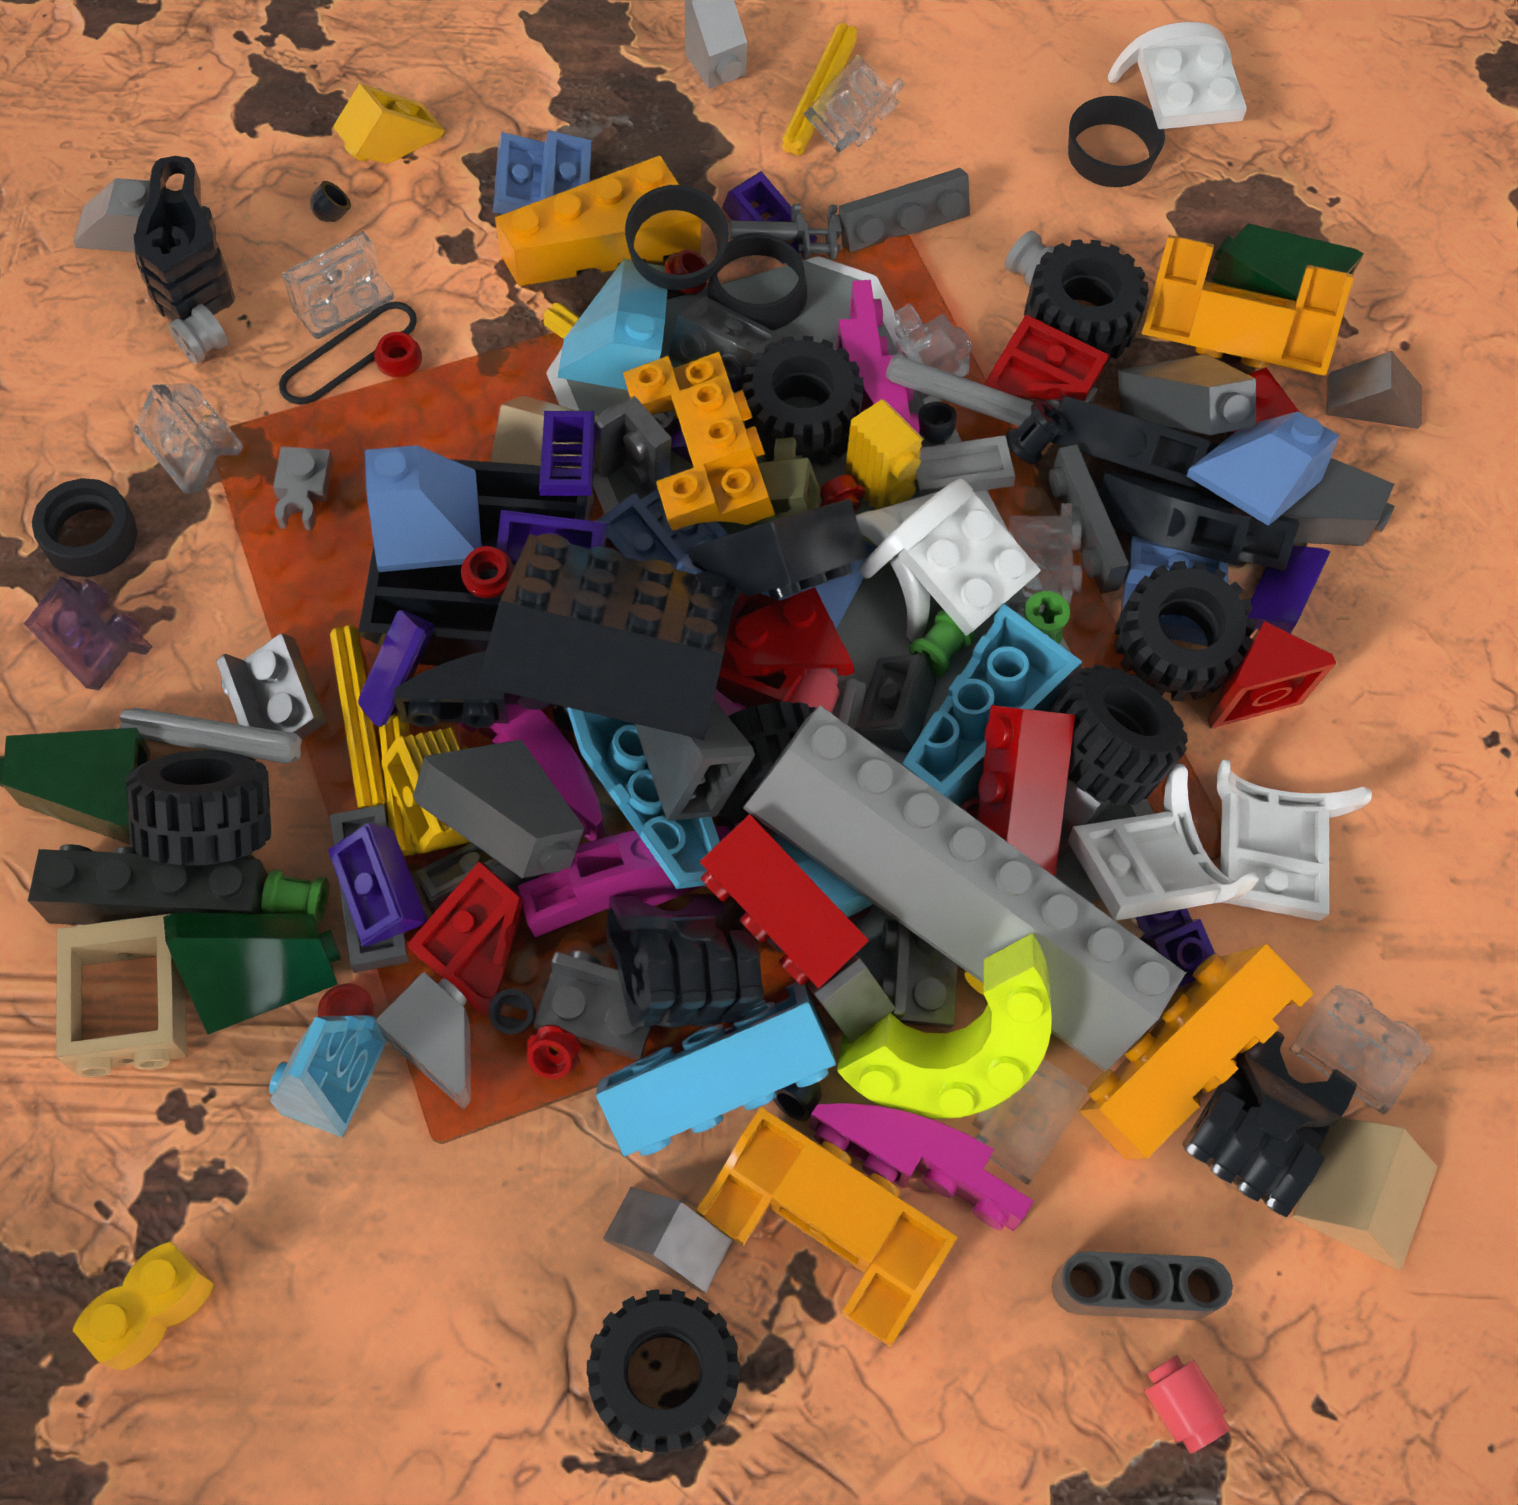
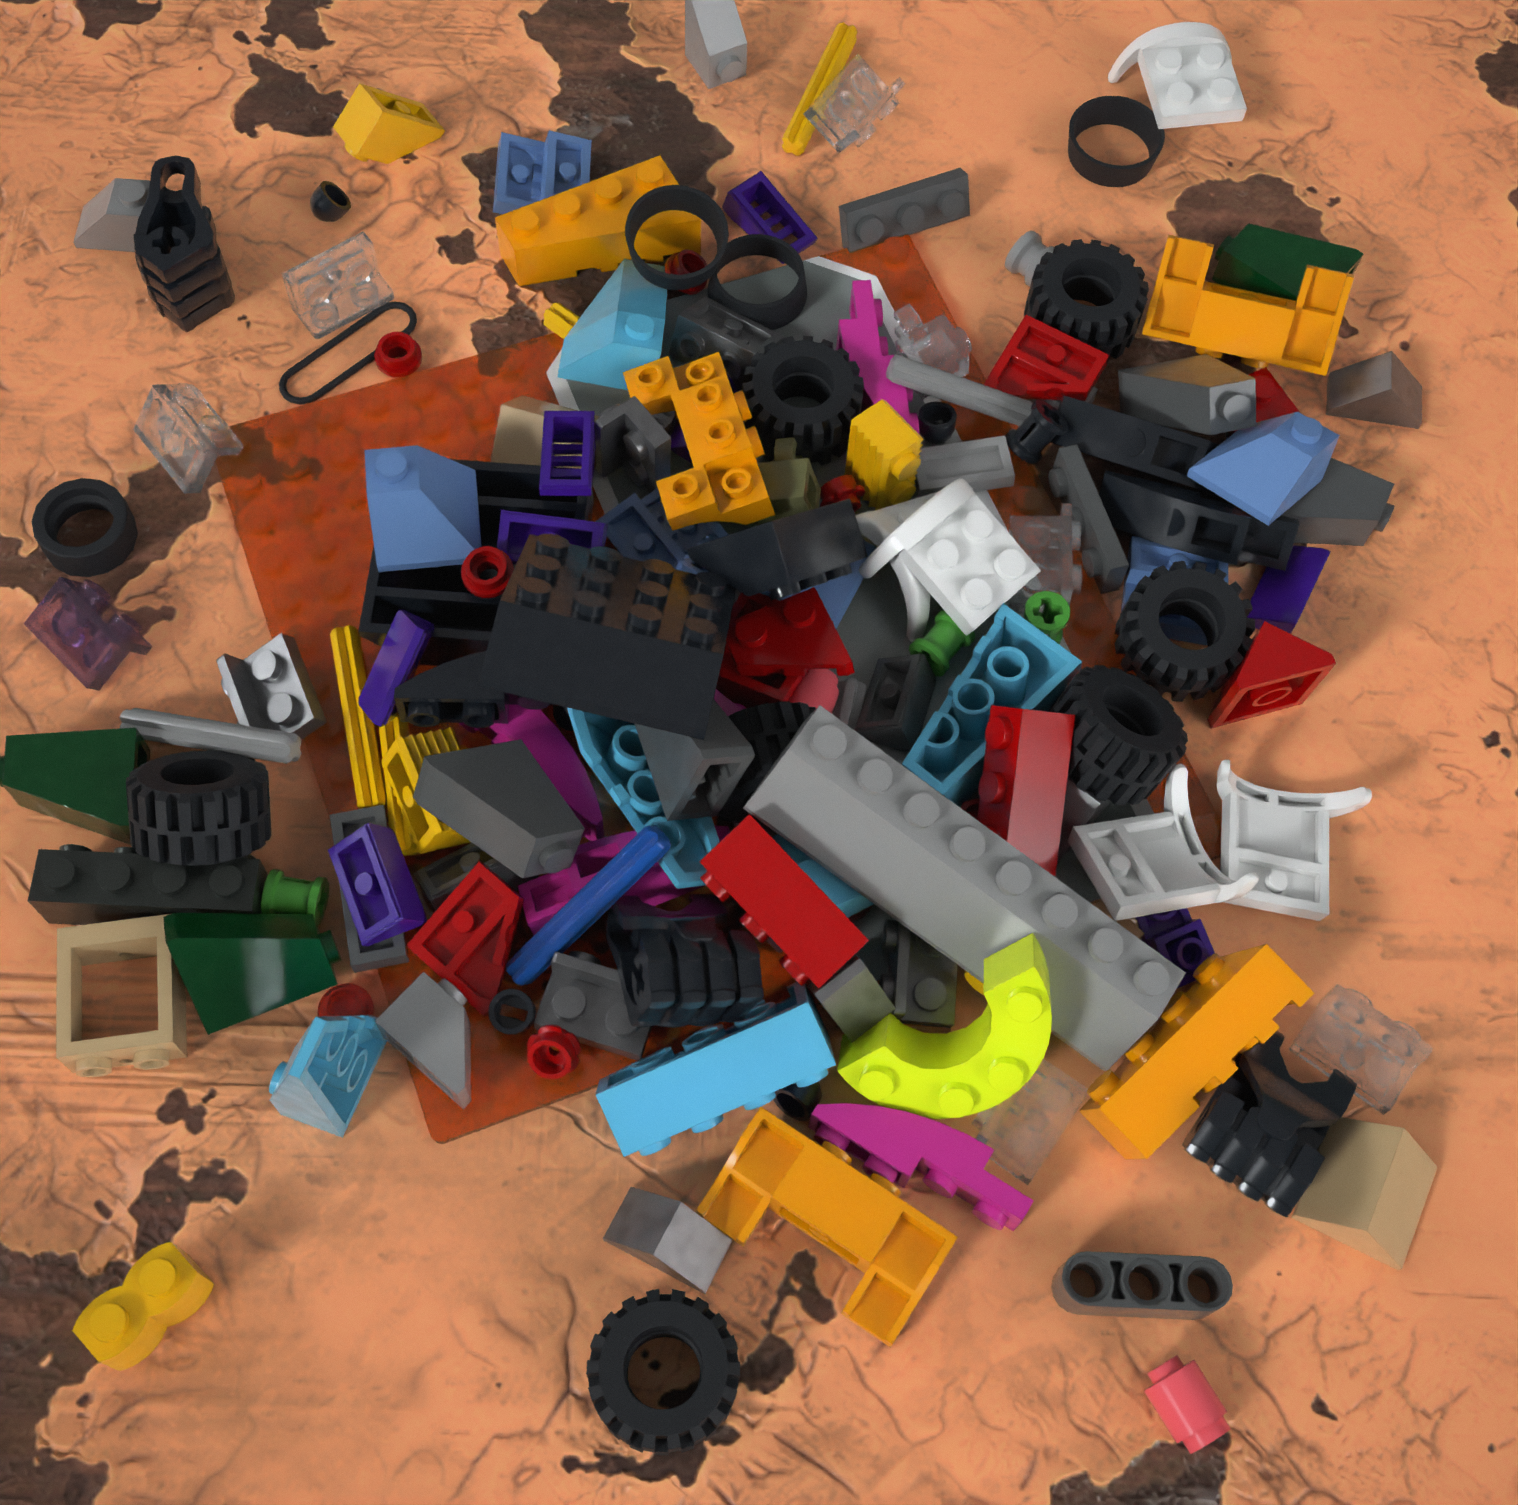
(198, 334): light grey wheel -> none
(299, 480): light grey plate -> none
(588, 904): none -> blue axle
(795, 230): dark grey piece -> none

